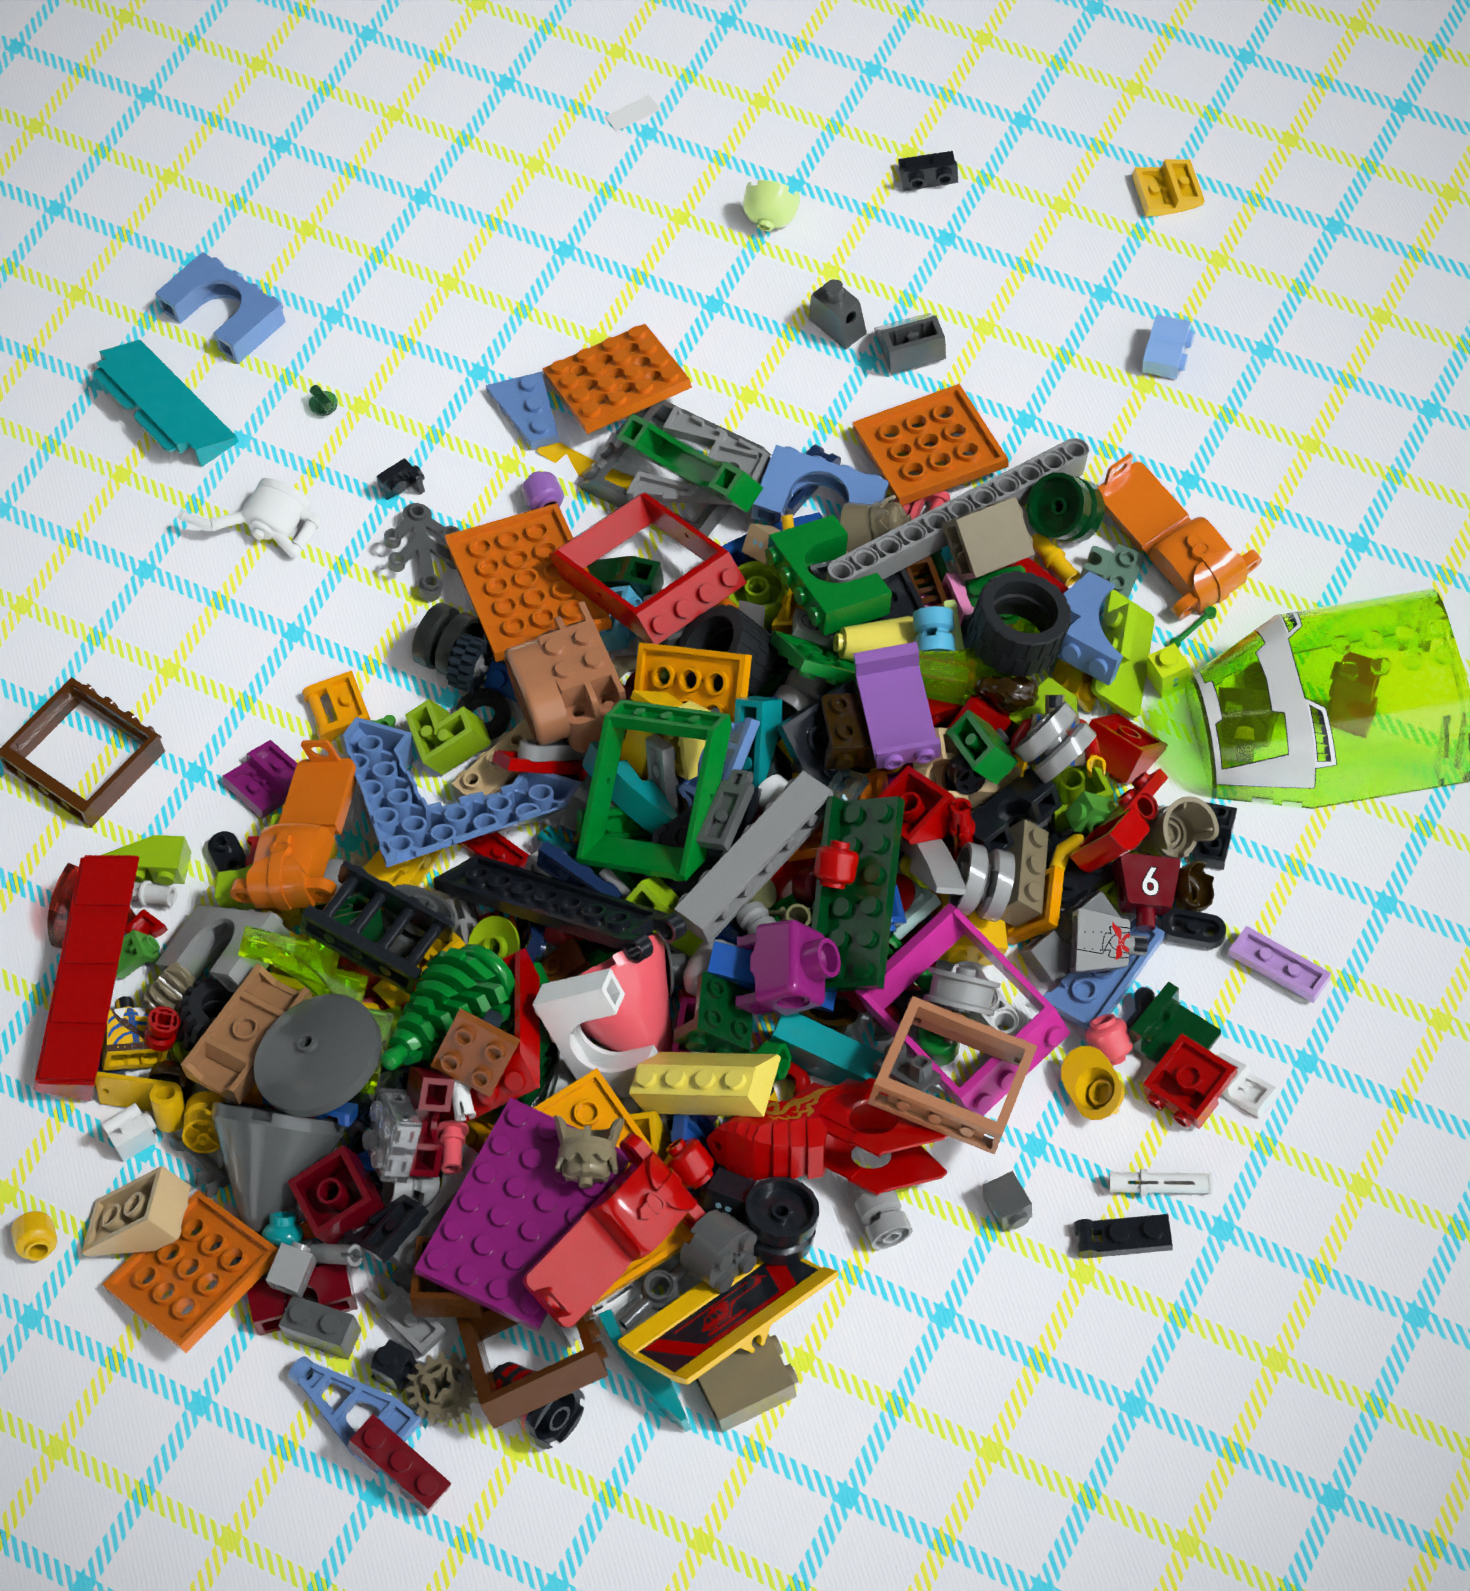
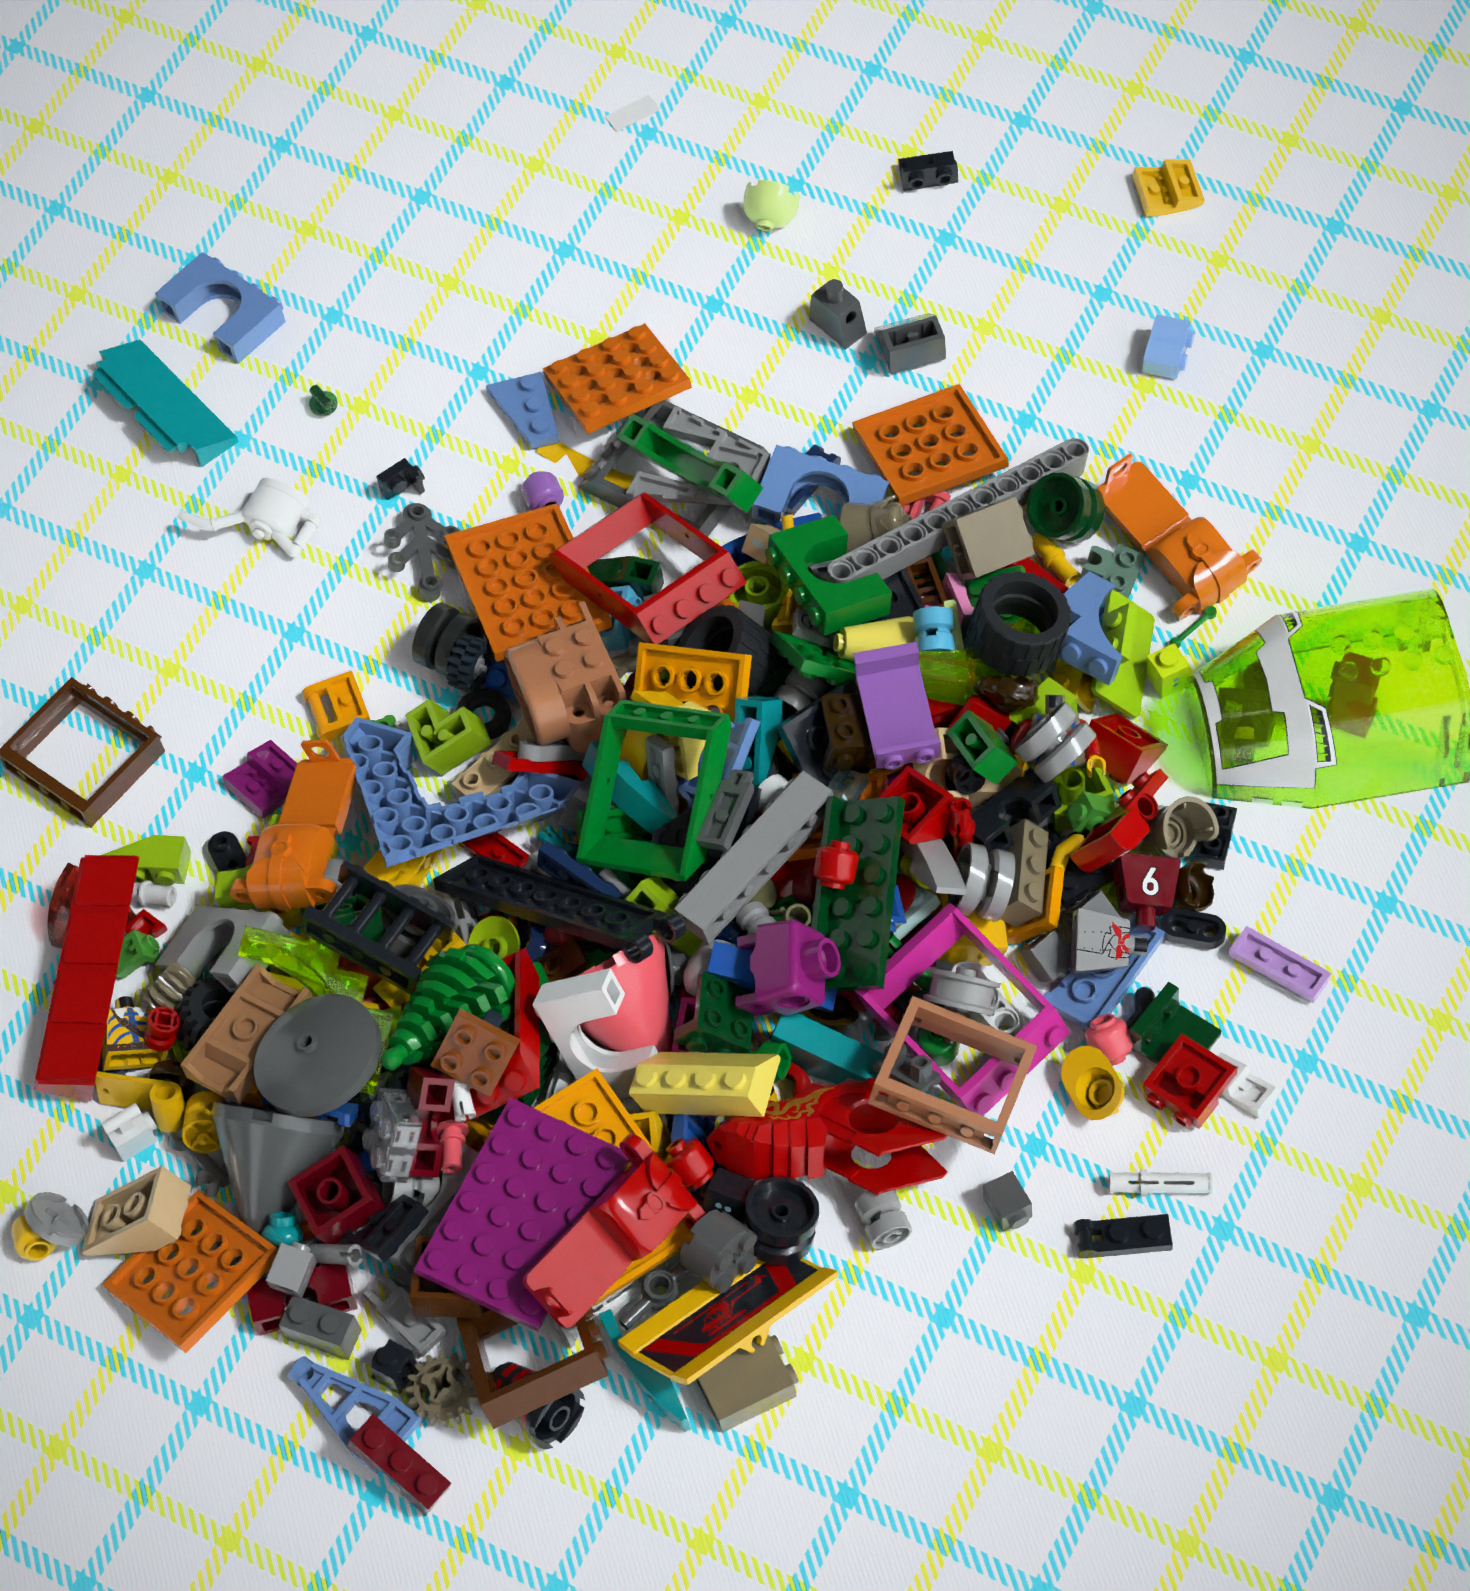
(56, 1219): none -> light grey tile
(587, 1154): dark tan hat -> none

